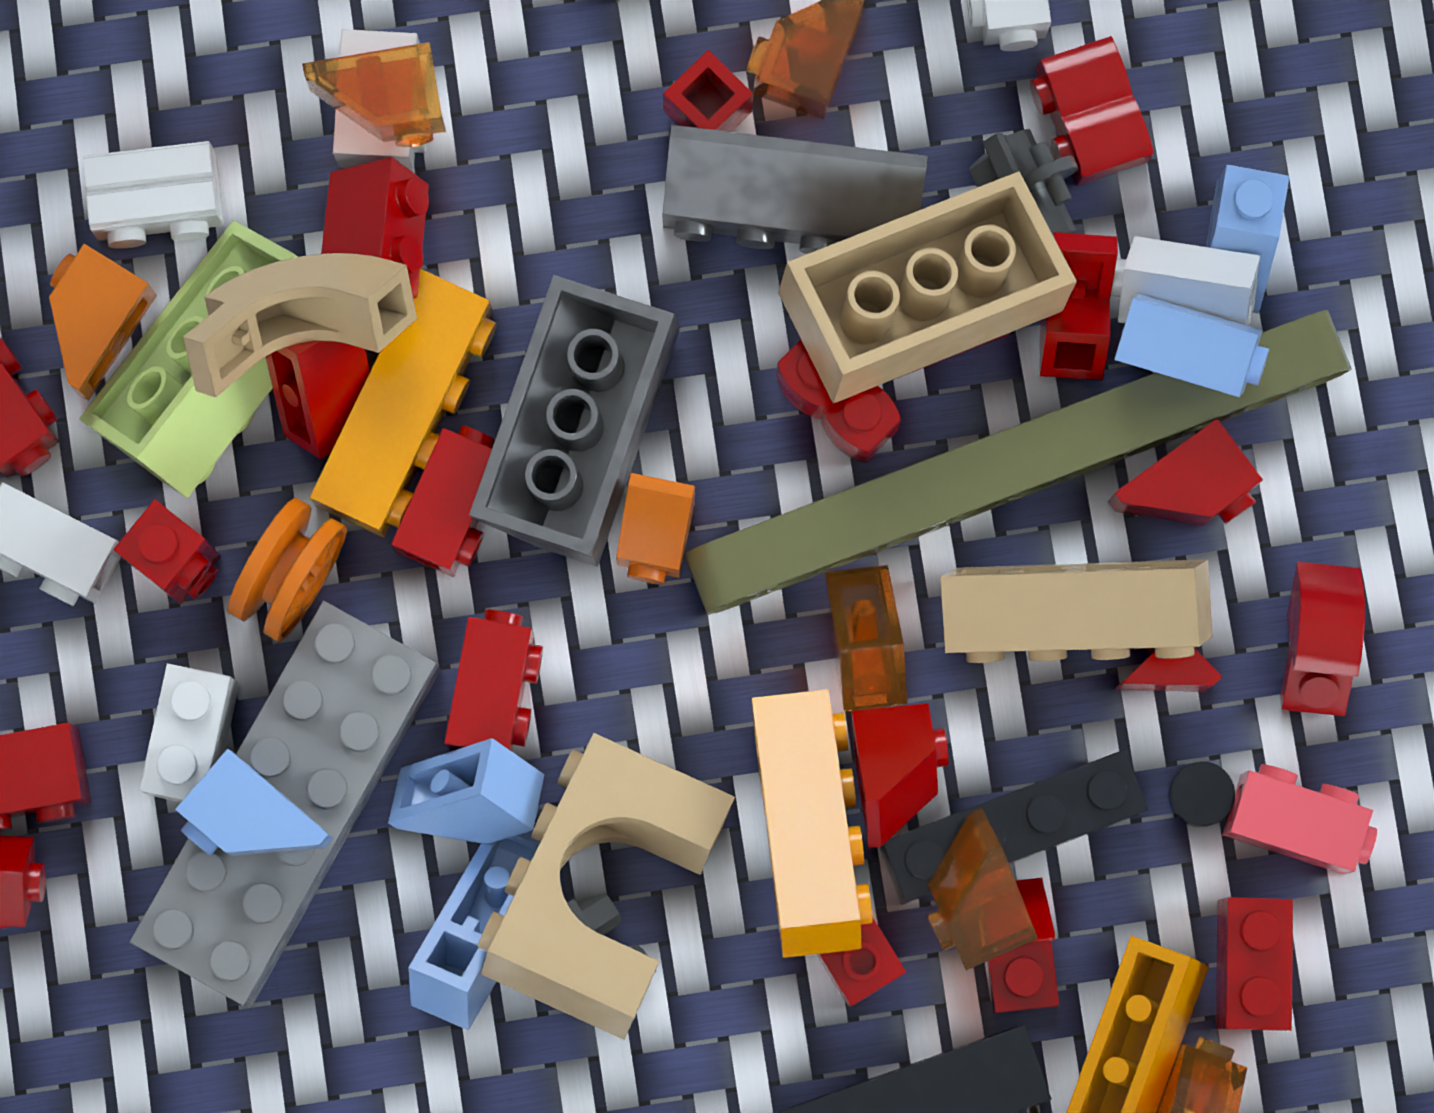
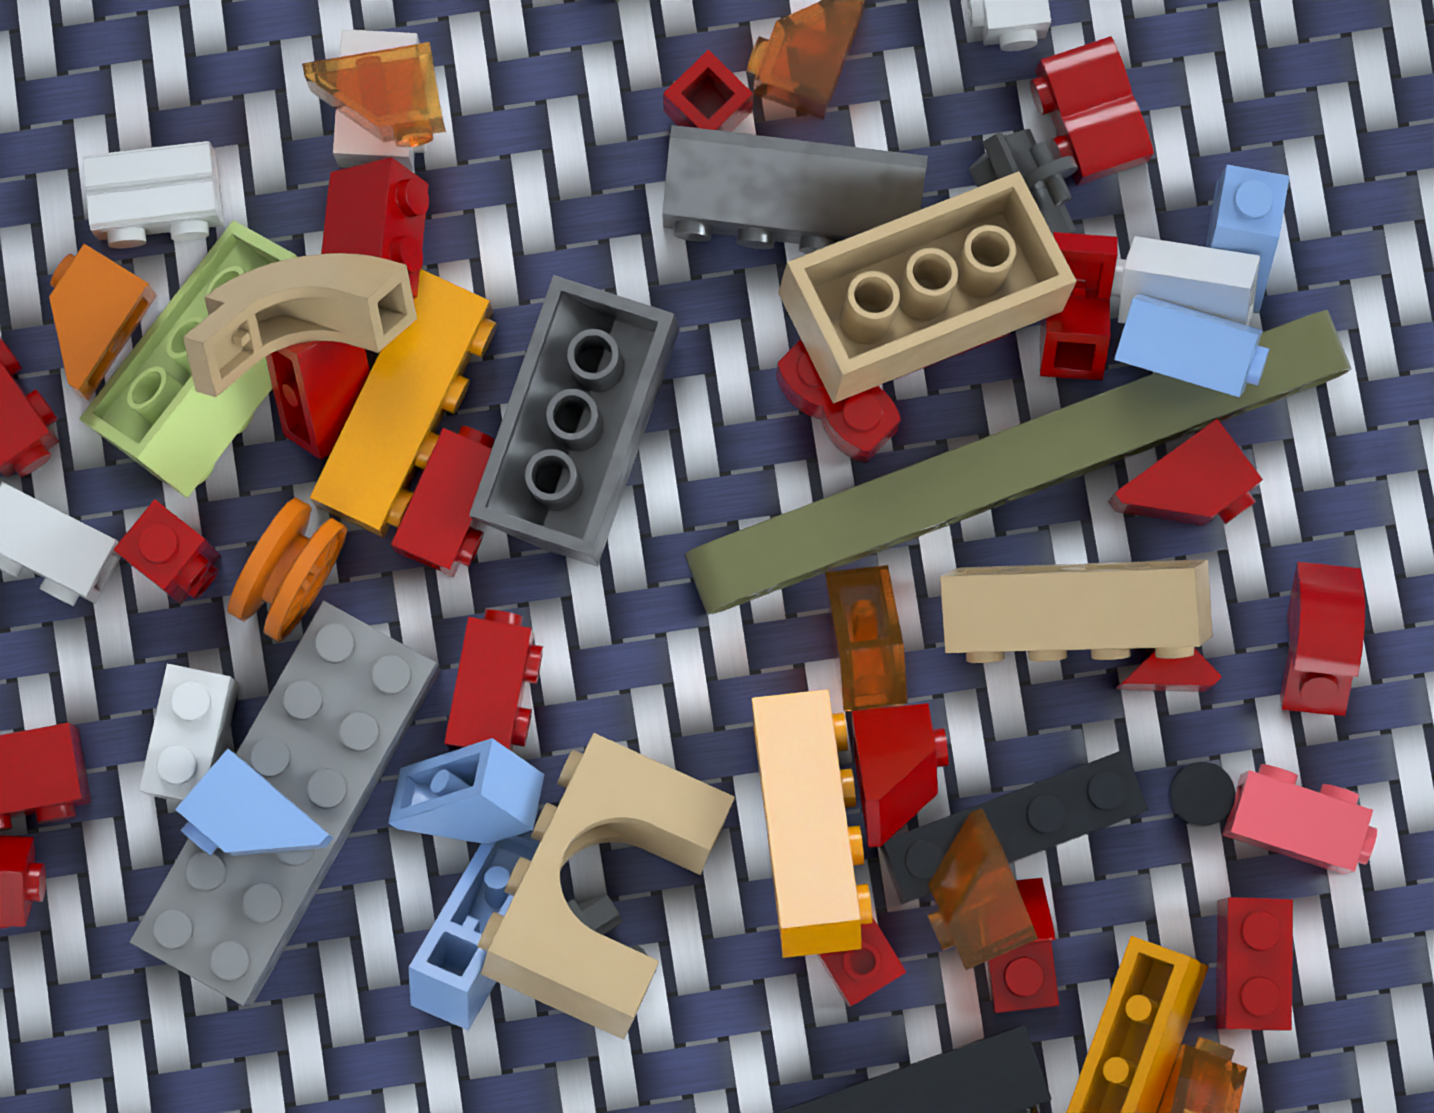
(655, 528): orange slope -> none

